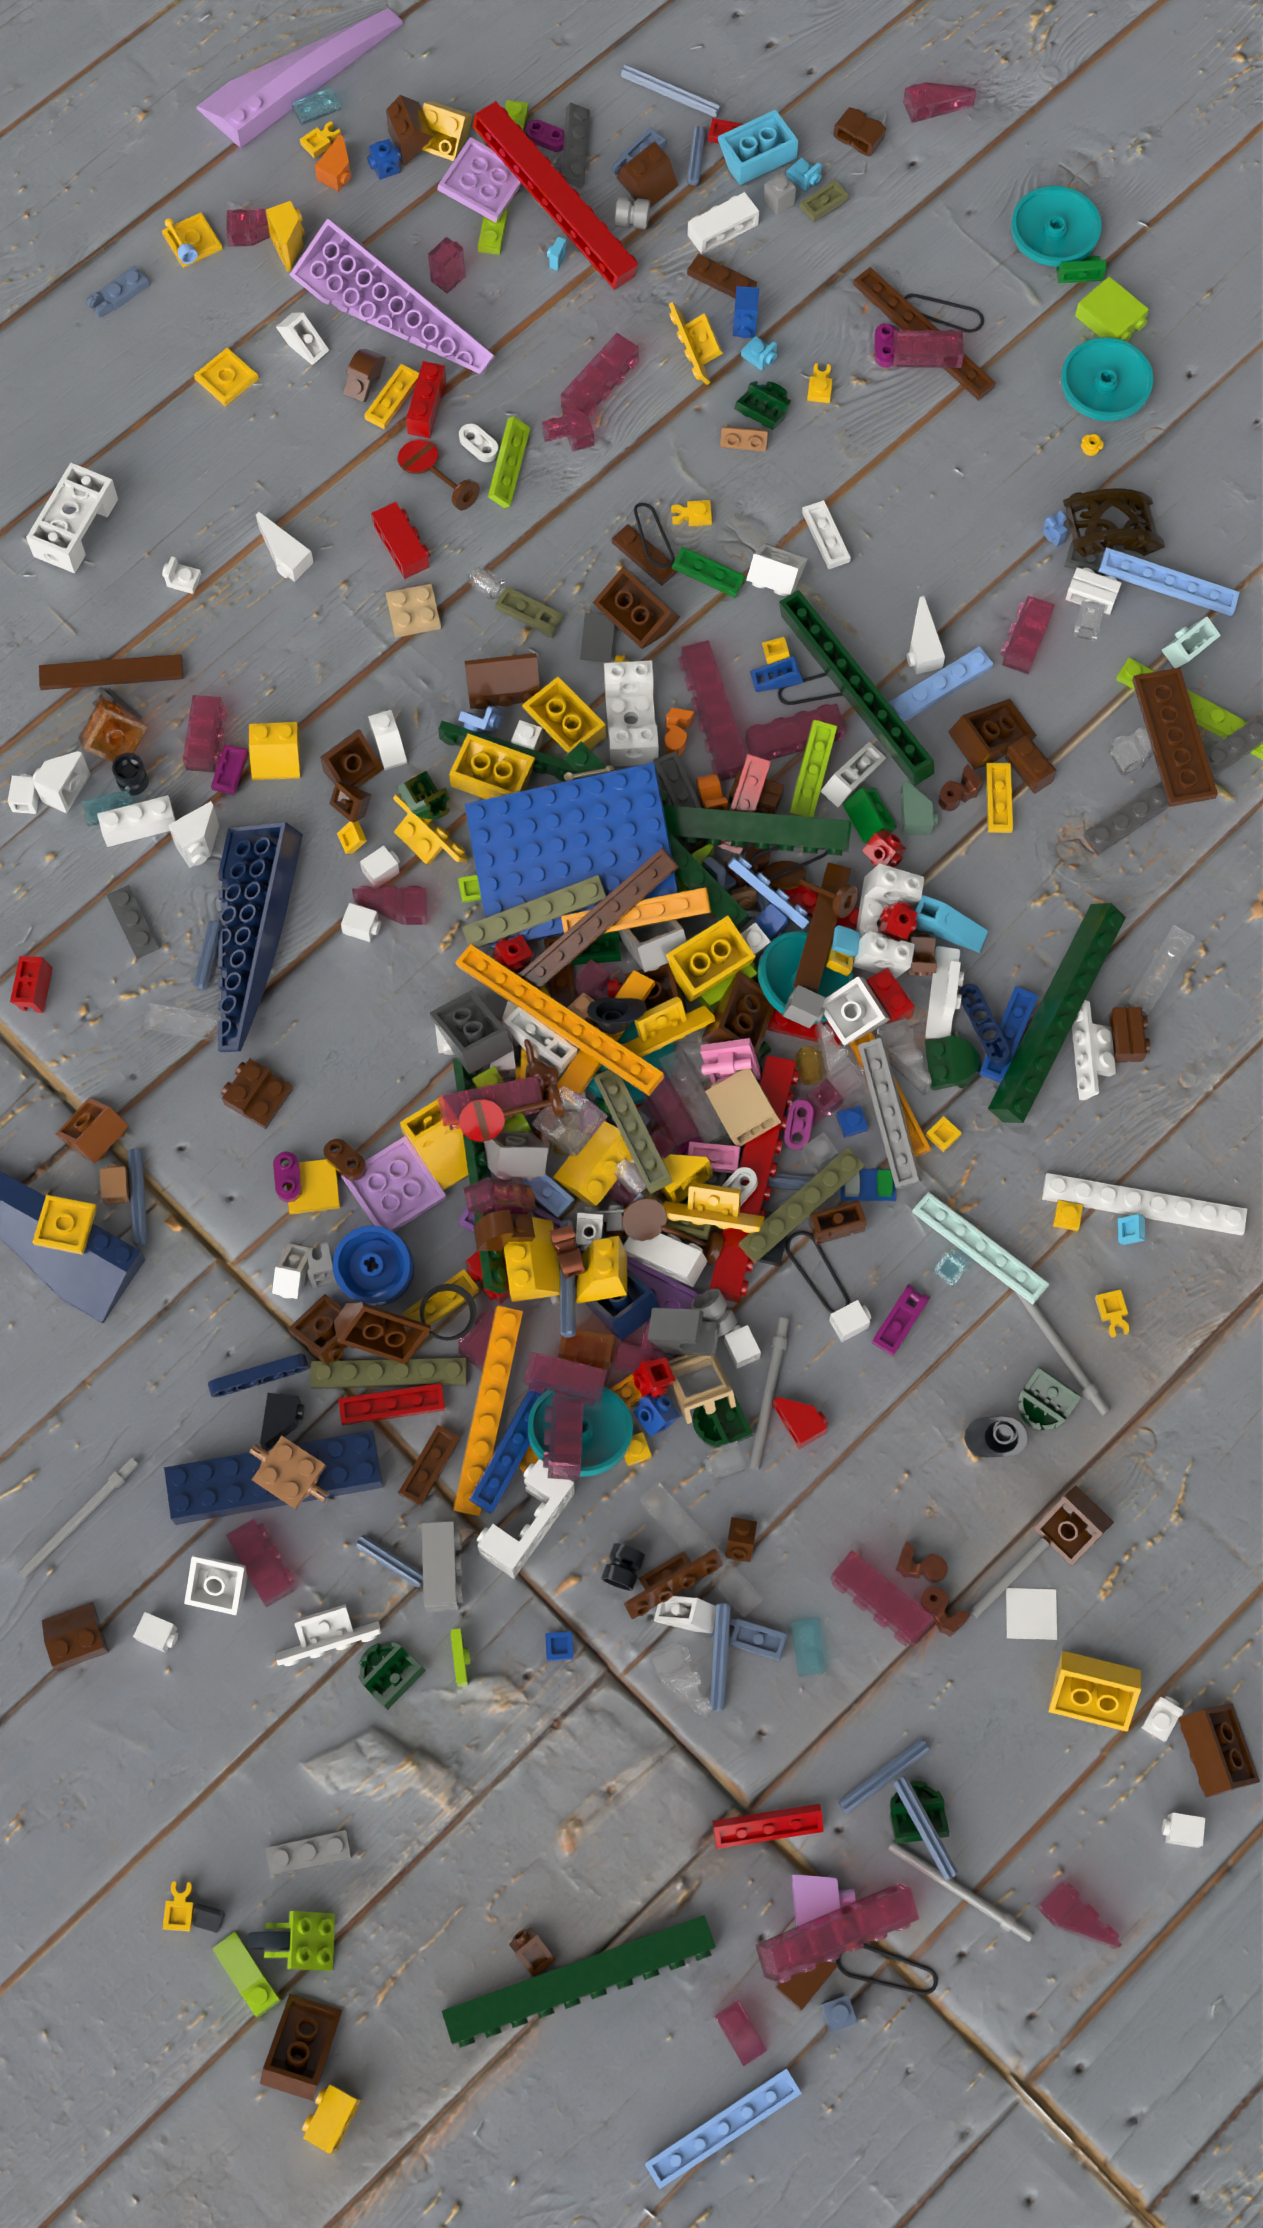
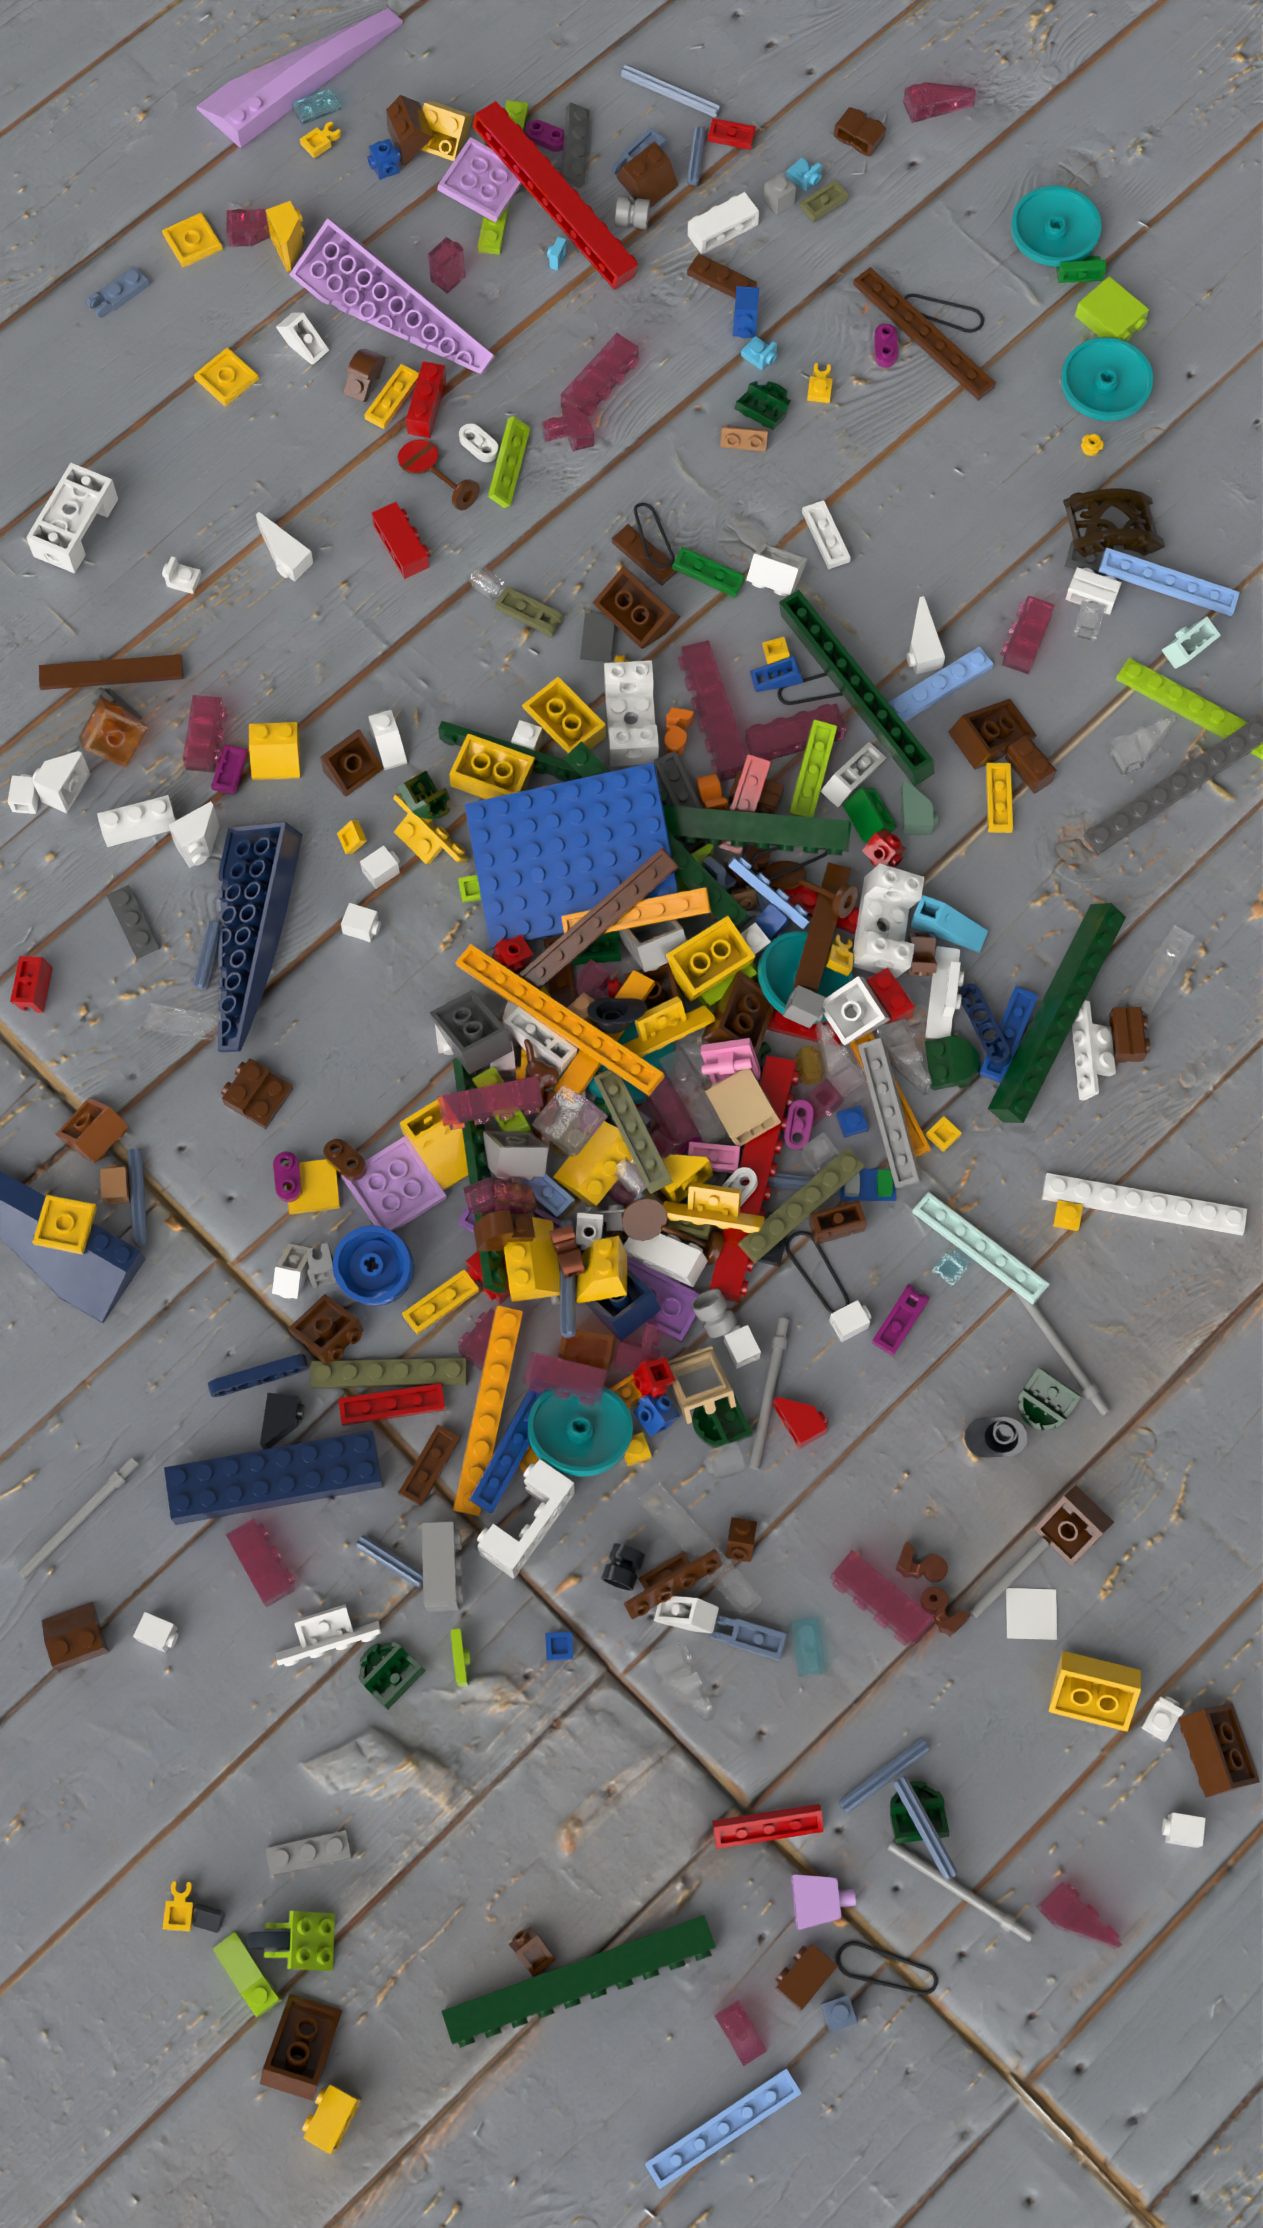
(104, 803): clear light blue plate -> none
(130, 773): black wheel -> none
(186, 251): light blue hinge -> none
(216, 1584): white slope -> none
(289, 1472): medium nougat plate -> none
(334, 165): orange slope -> none
(350, 801): reddish brown slope -> none
(379, 1331): reddish brown slope -> none
(401, 905): clear pink slope -> none
(413, 610): tan plate -> none
(461, 1291): black tyre -> none
(484, 1118): piece -> none
(492, 720): medium blue bracket -> none
(502, 680): reddish brown slope -> none
(535, 912): olive plate -> none
(564, 1438): clear pink brick -> none
(569, 776): dark tan hinge -> none
(683, 1332): dark grey piece -> none
(696, 513): yellow plate -> none
(699, 340): yellow bracket -> none
(720, 1656): sand blue axle -> none
(758, 147): medium azure slope -> none
(837, 1932): clear pink brick -> none
(846, 941): medium azure tile -> none
(898, 921): red brick -> none
(927, 349): clear pink brick -> none
(953, 792): copper leg -> none
(1054, 528): medium blue plate -> none
(1112, 1309): yellow plate -> none
(1131, 1229): medium azure plate -> none
(1174, 737): reddish brown plate -> none

